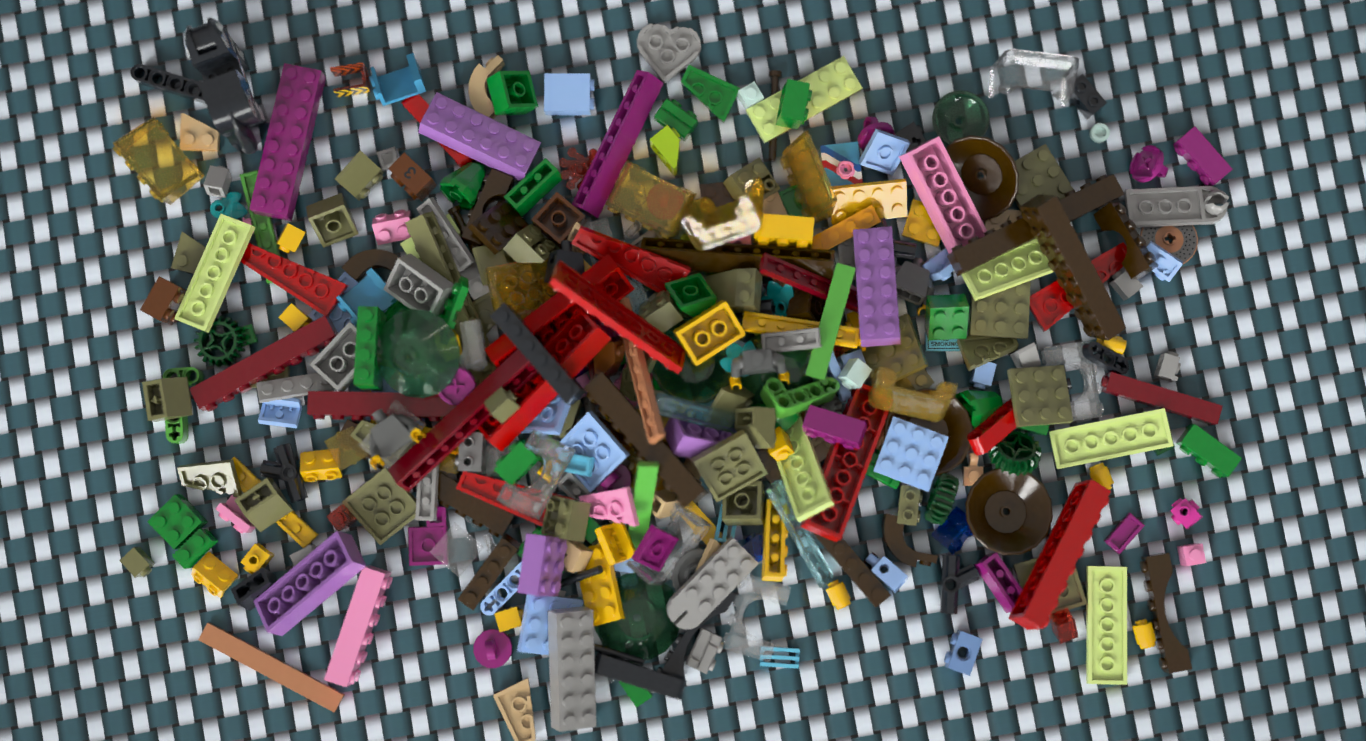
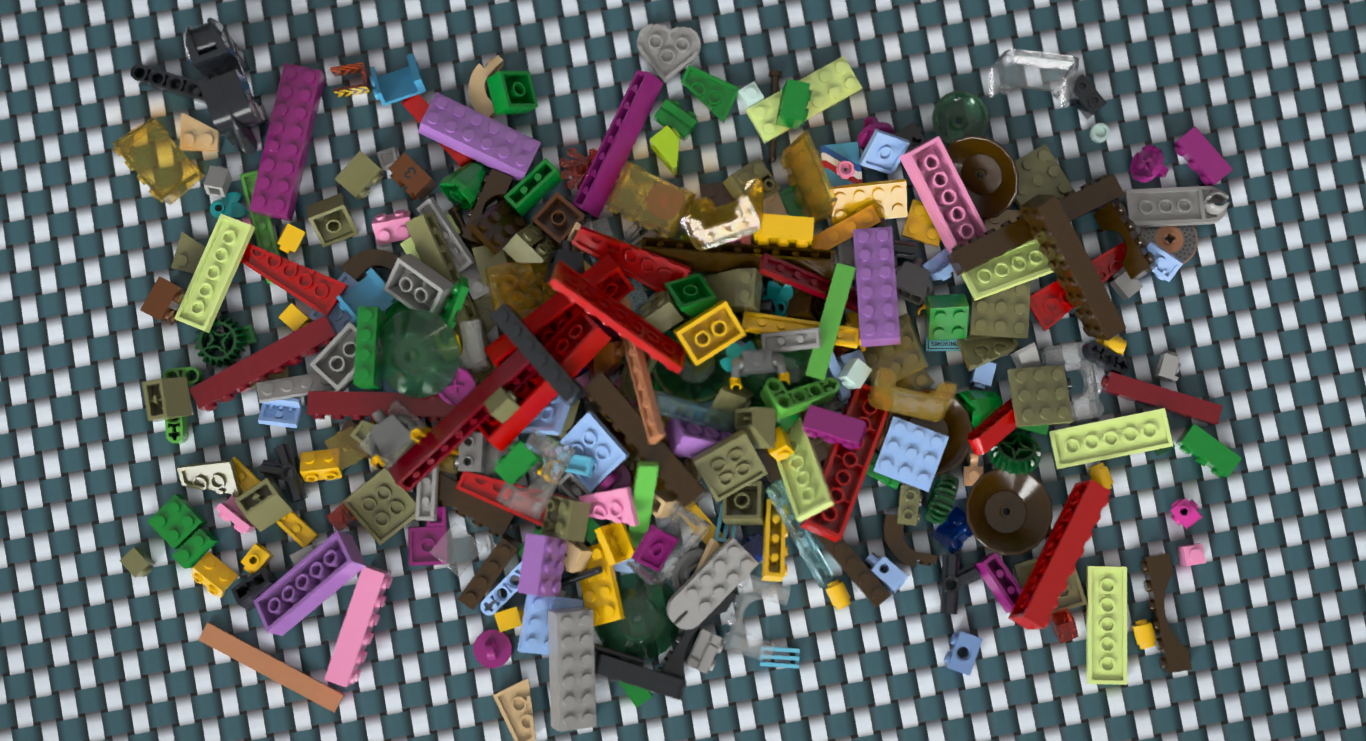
(568, 93): light blue brick -> none
(1124, 533): magenta tile -> none

